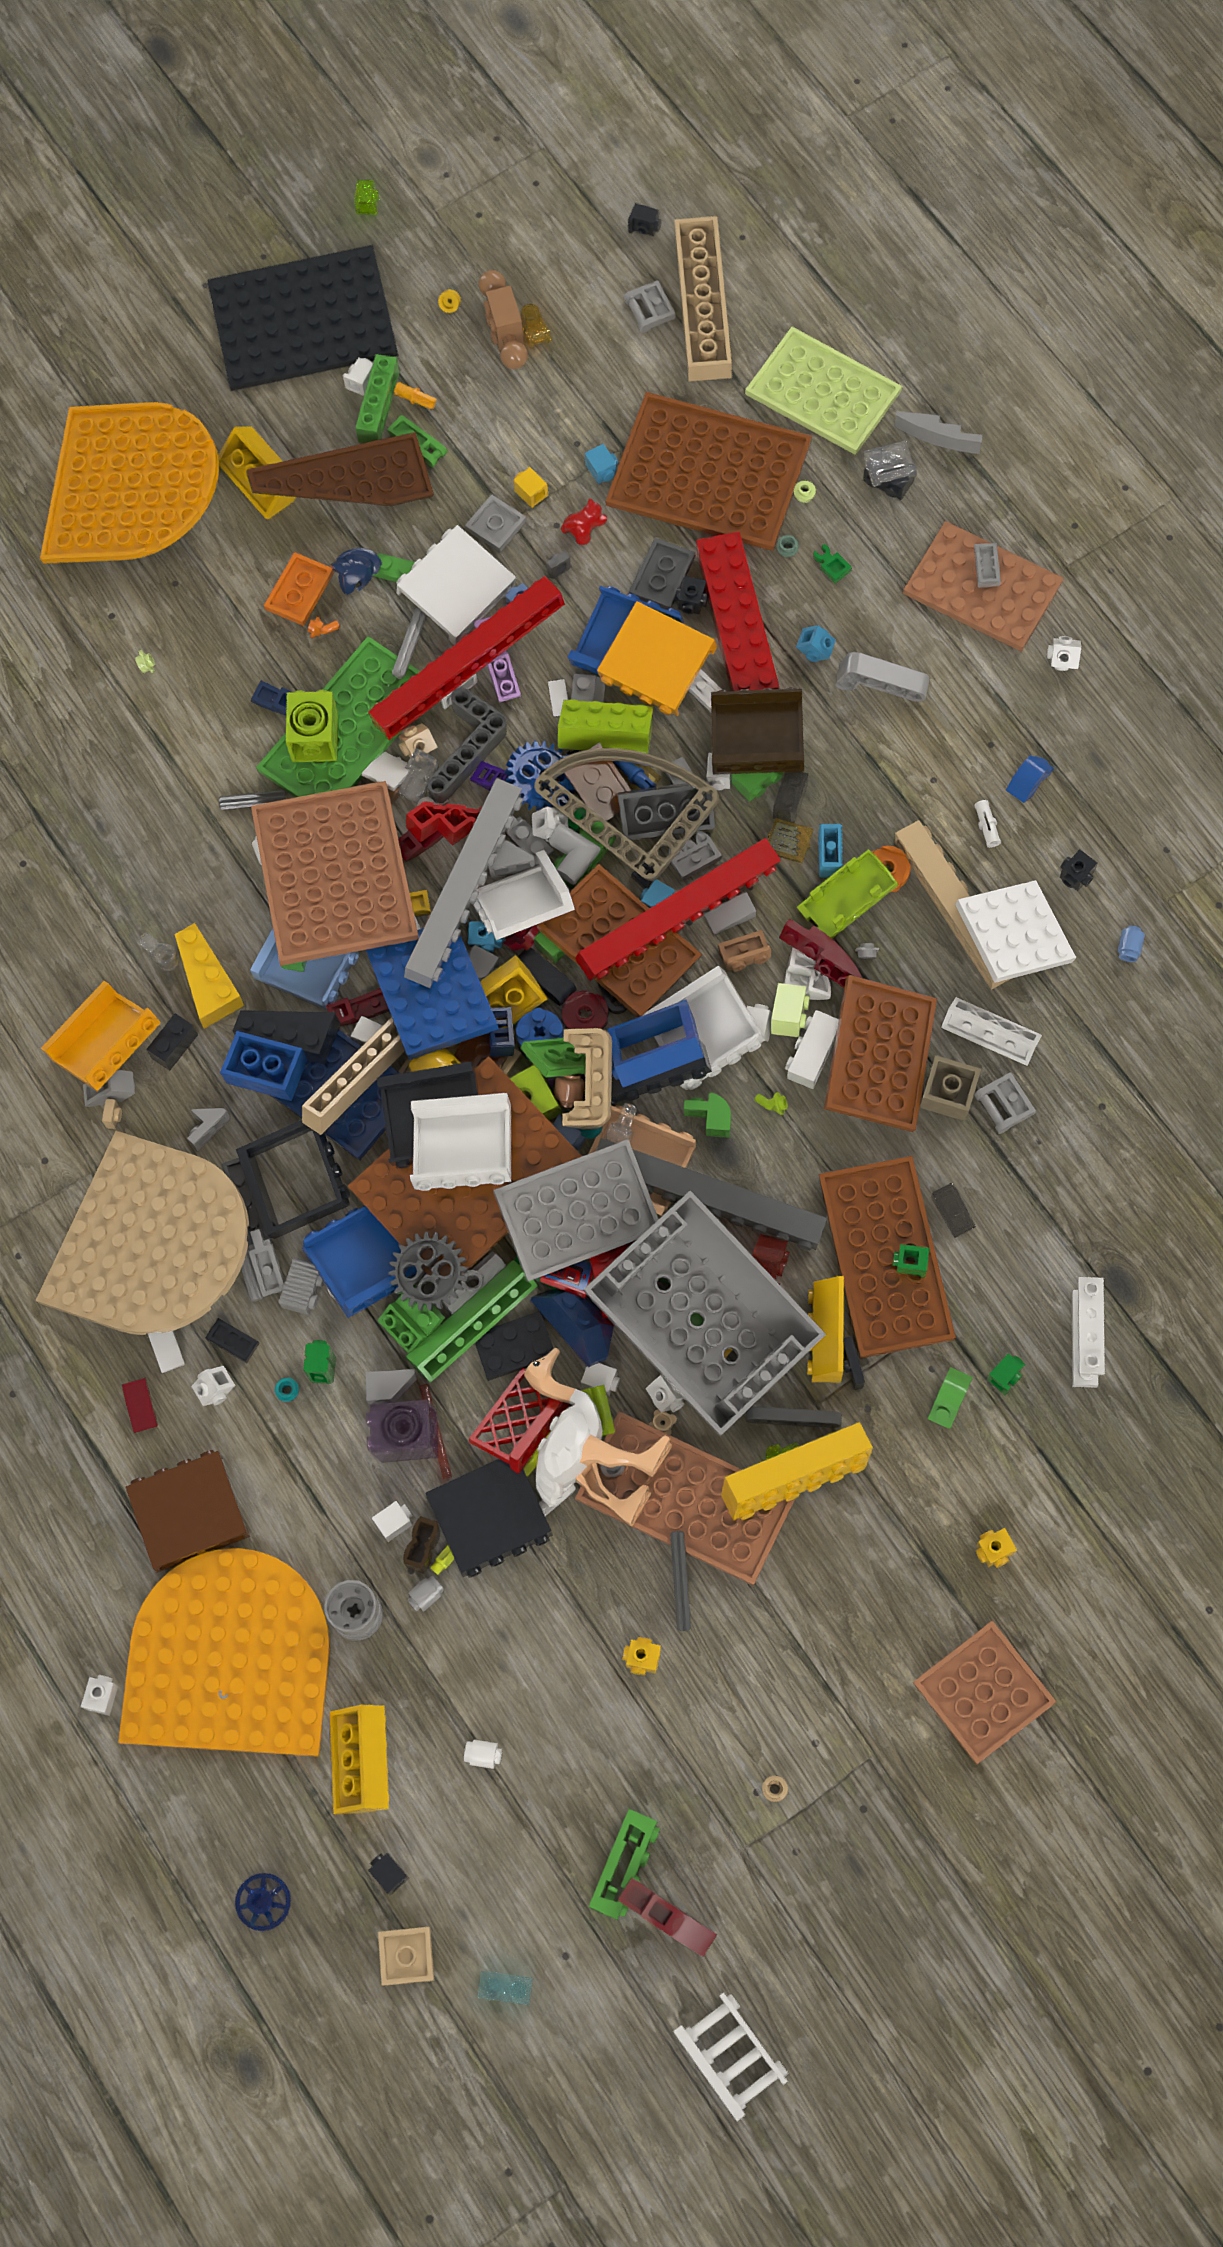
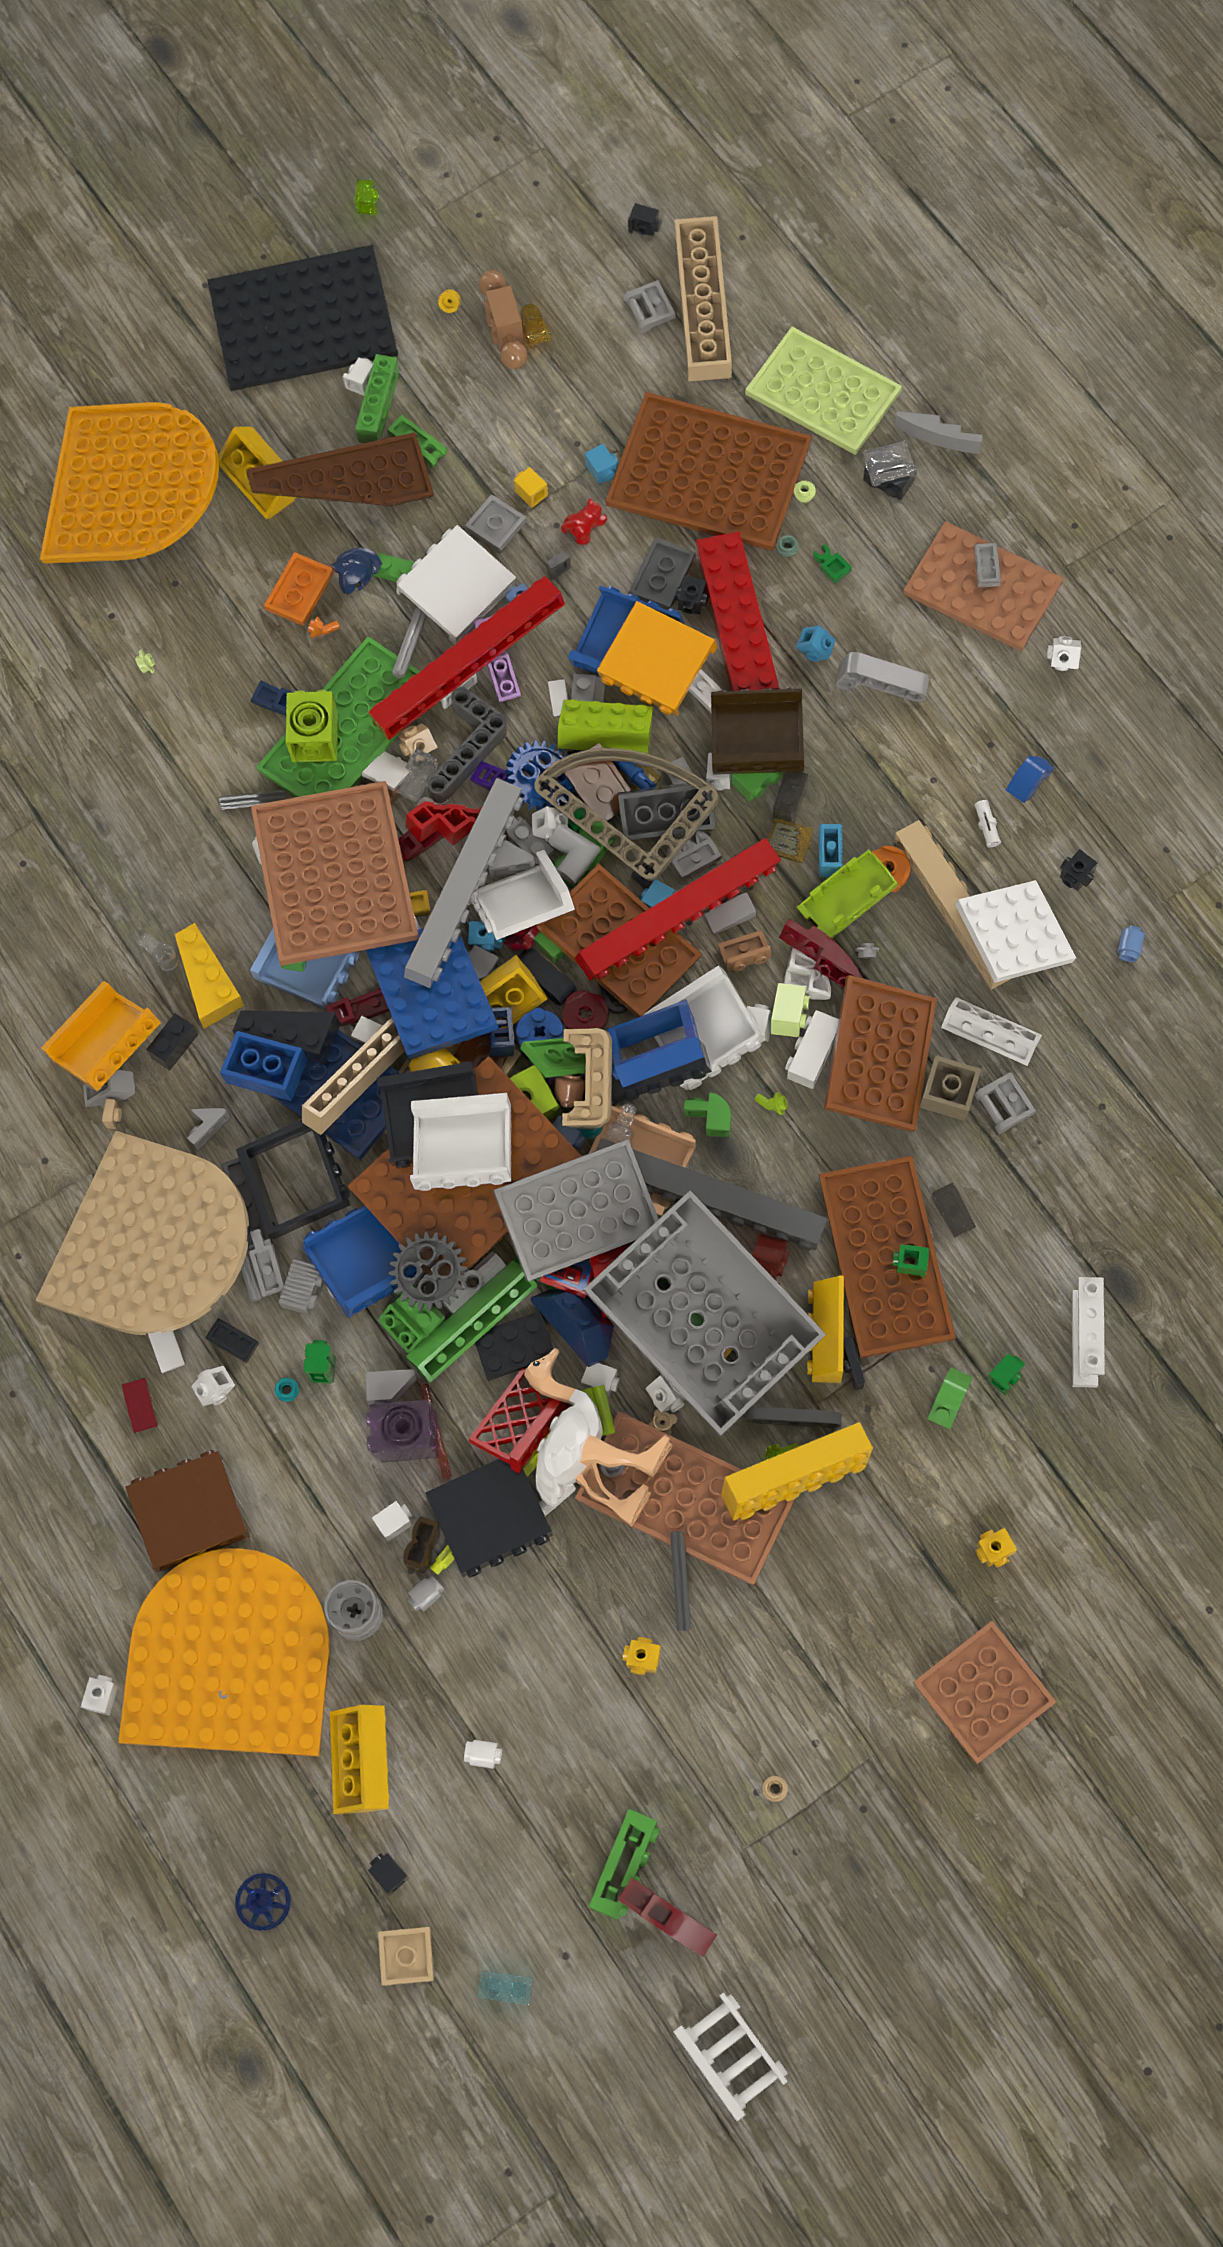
(414, 396): light orange axle -> none

